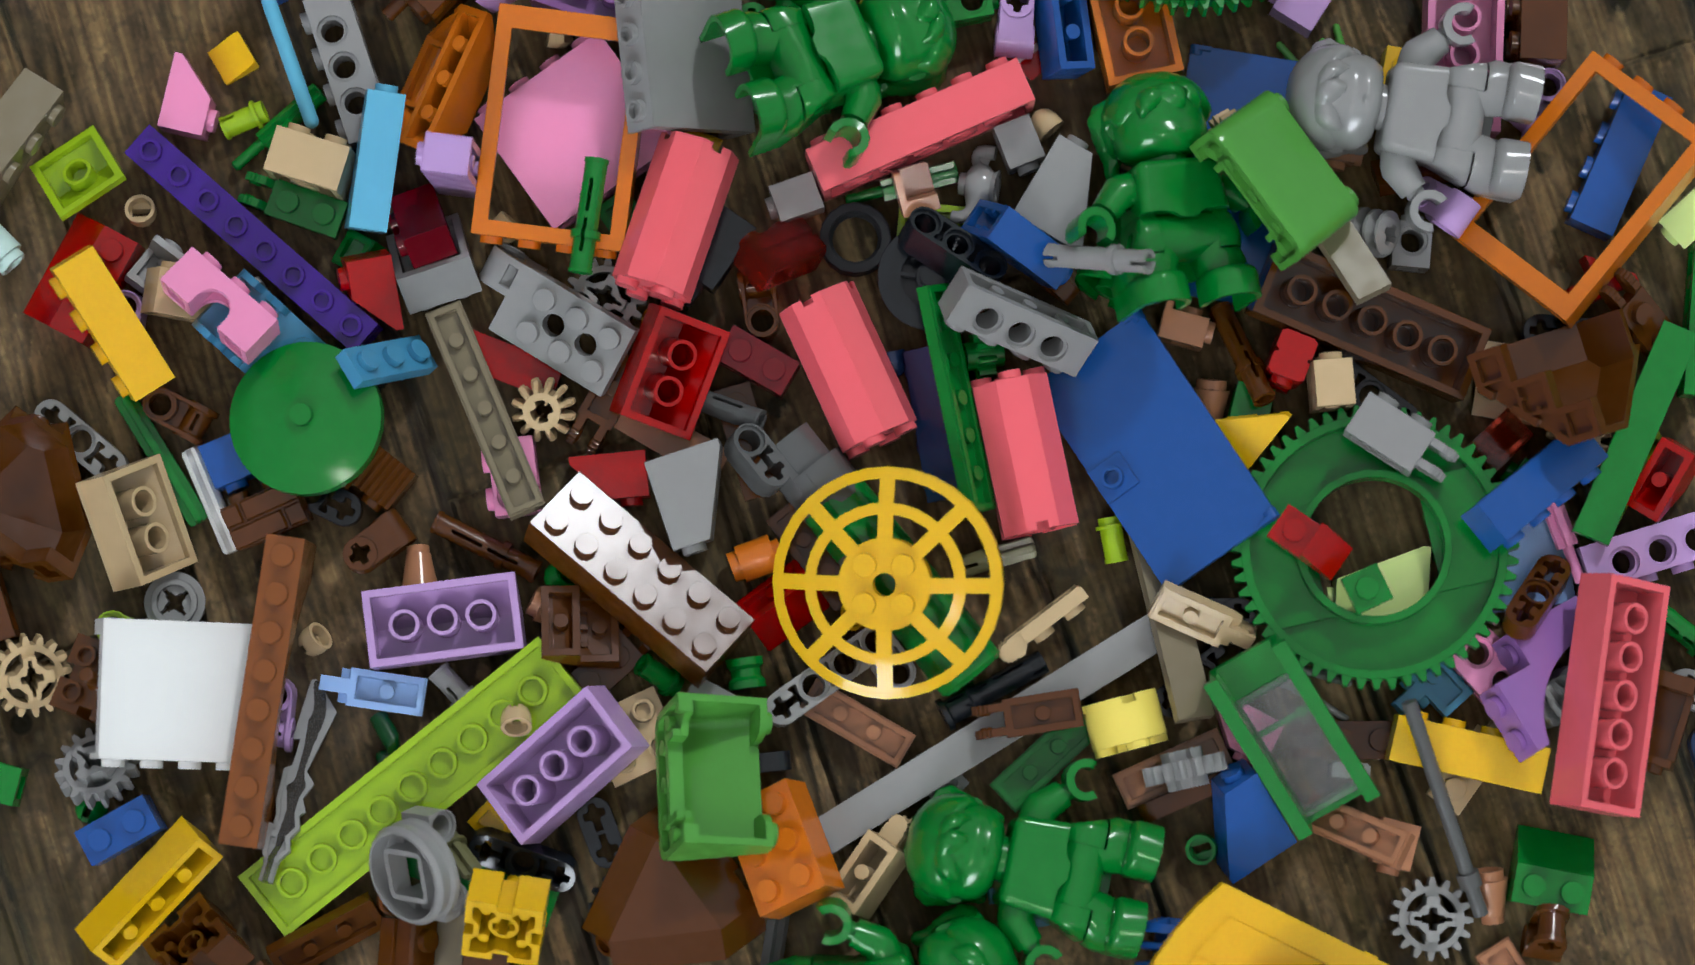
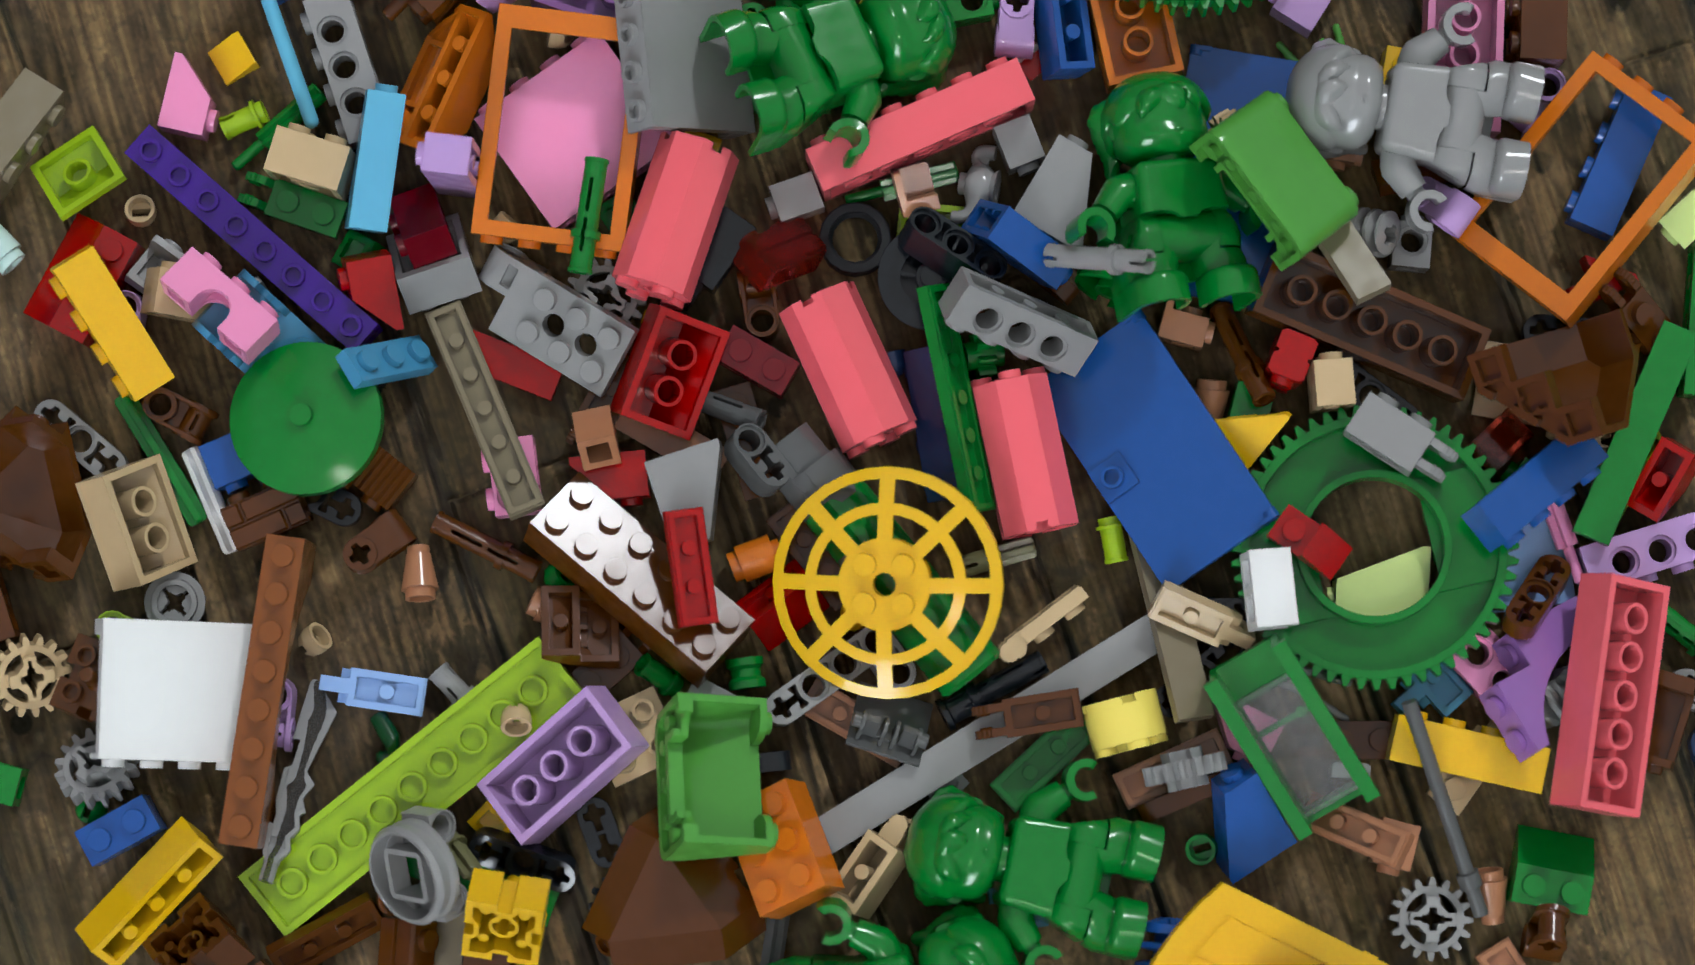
(443, 621): lavender slope -> none
(532, 400): tan gear -> none
(596, 437): none -> nougat brick
(690, 567): none -> red tile
(890, 727): none -> dark grey hinge
(1046, 123): tan hinge -> none
(1268, 589): none -> white hinge
(1366, 589): green plate -> none

